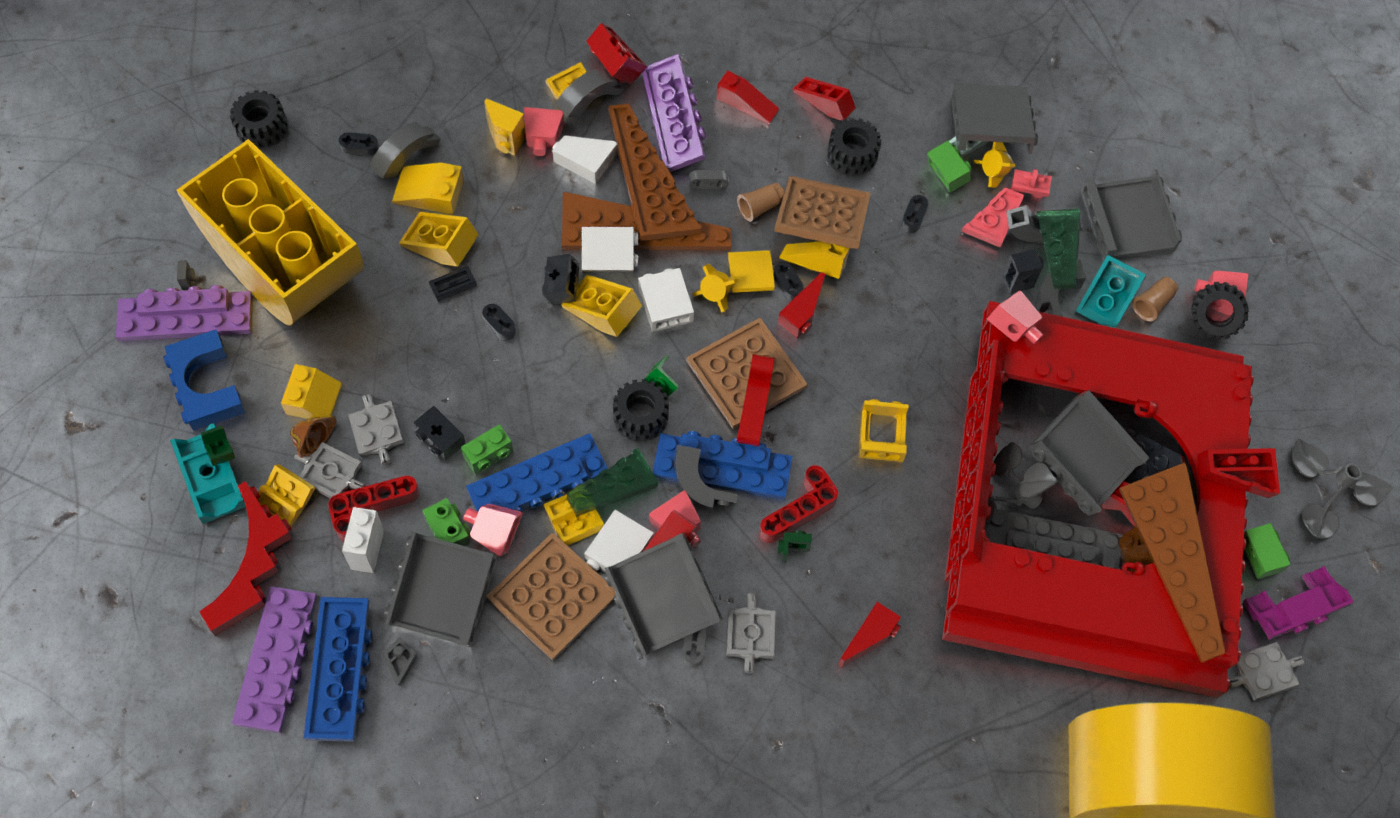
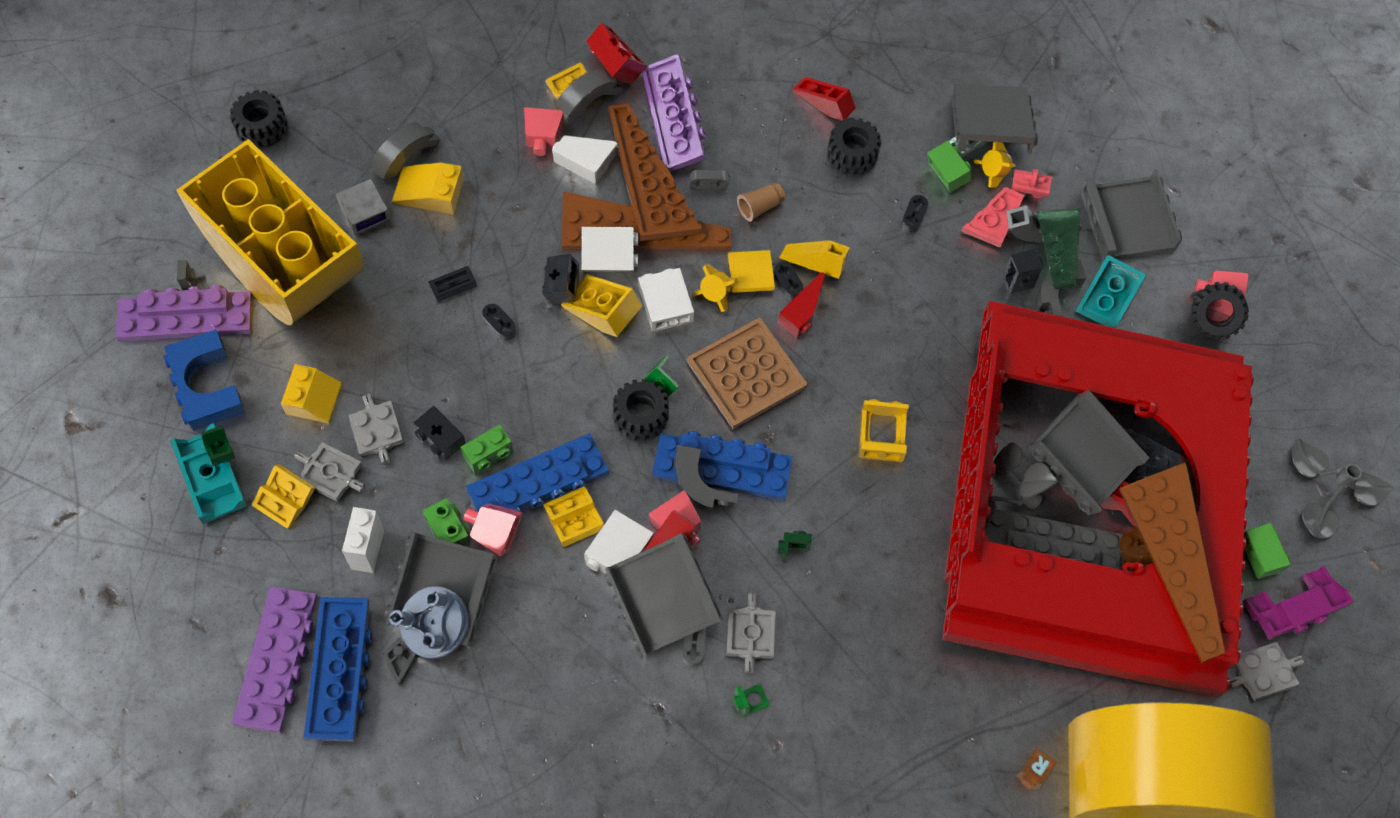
(241, 595): red arch -> none
(310, 433): dark orange hat -> none
(358, 143): black beam -> none
(362, 206): none -> flat silver piece
(373, 494): red beam -> none
(433, 622): none -> sand blue piece
(440, 237): yellow slope -> none
(506, 126): yellow slope -> none
(552, 596): medium nougat plate -> none
(621, 481): clear green wing -> none
(741, 702): none -> green bracket
(745, 97): red slope -> none
(755, 400): red beam -> none
(795, 508): red beam -> none
(822, 212): medium nougat plate -> none
(875, 631): red slope -> none
(1017, 318): coral torso -> none
(1036, 769): none -> clear orange brick
(1153, 300): medium nougat plant -> none
(1242, 469): red wedge -> none

